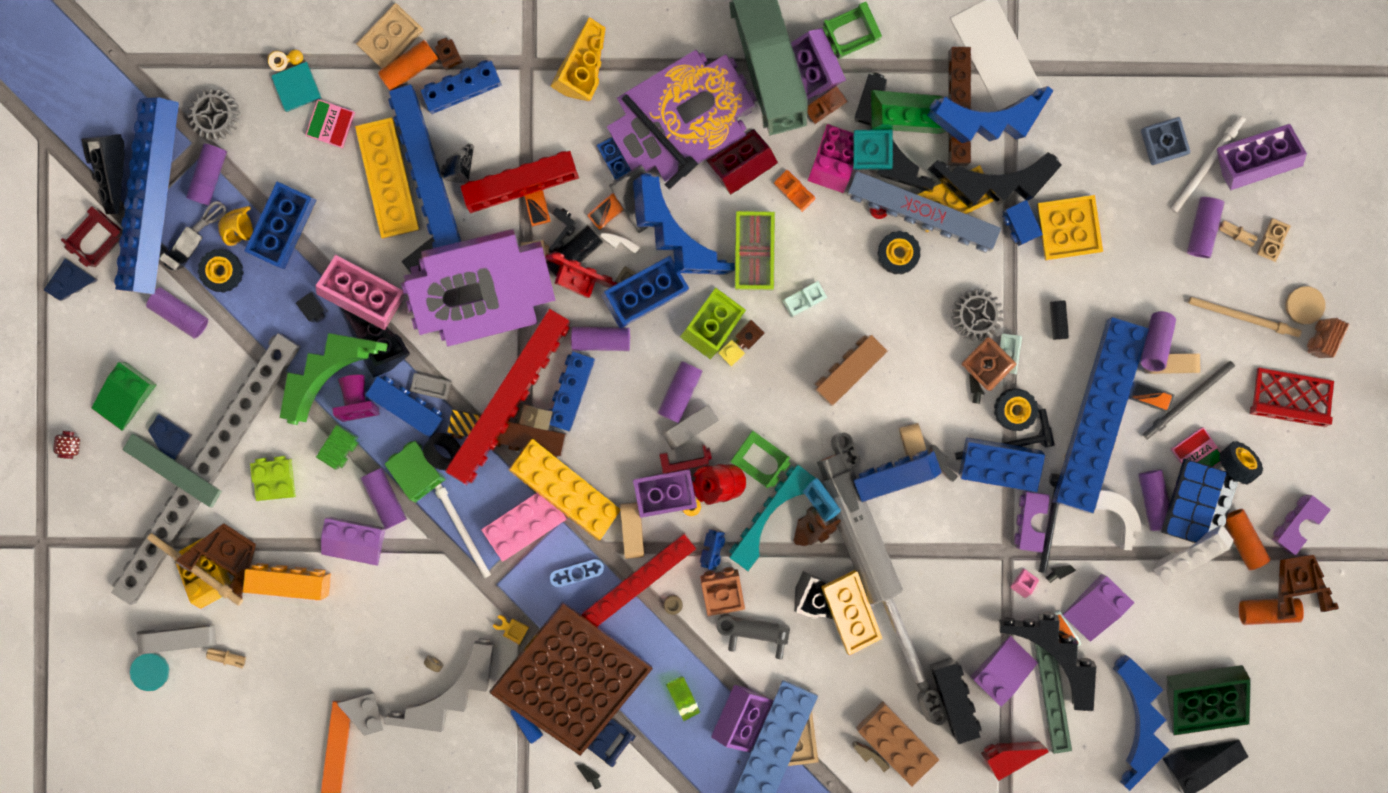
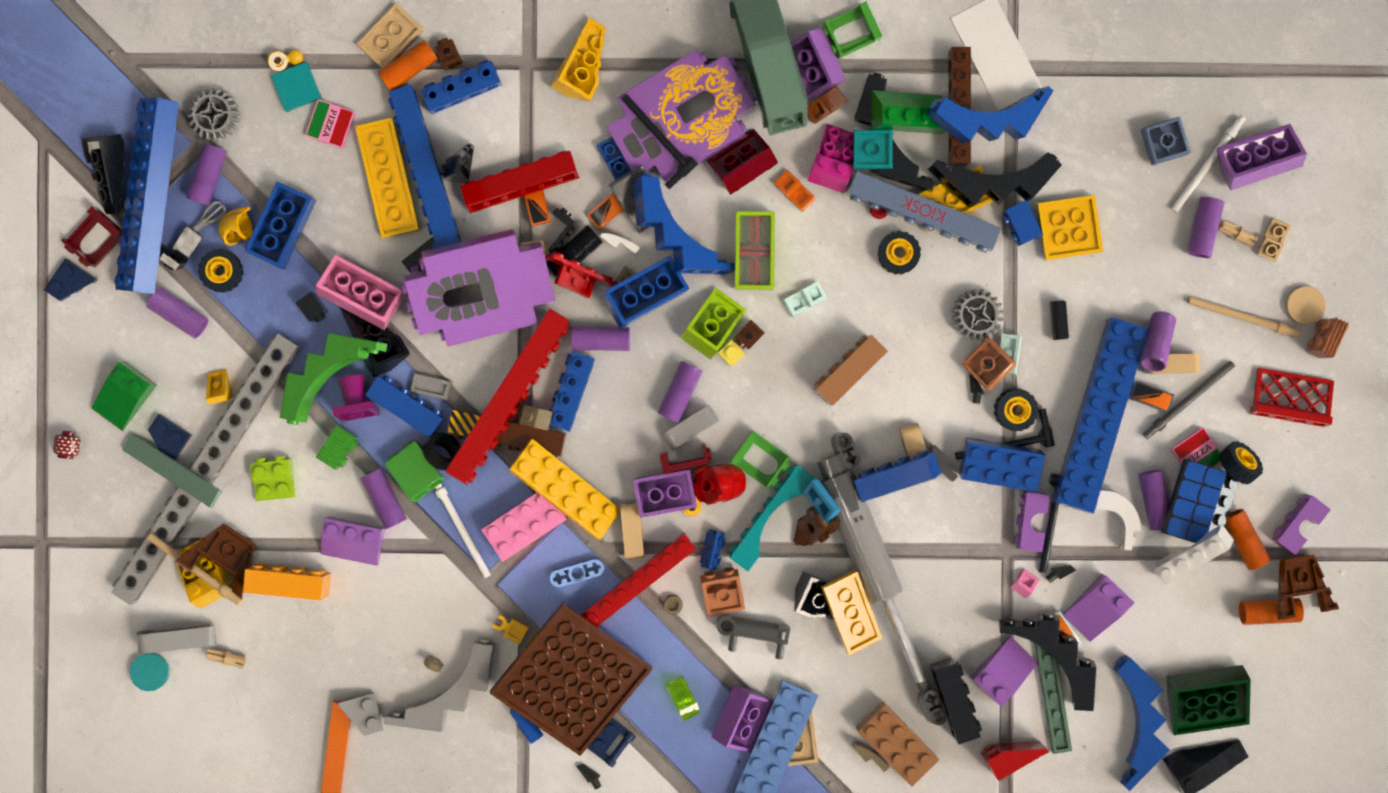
(218, 387): none -> yellow slope

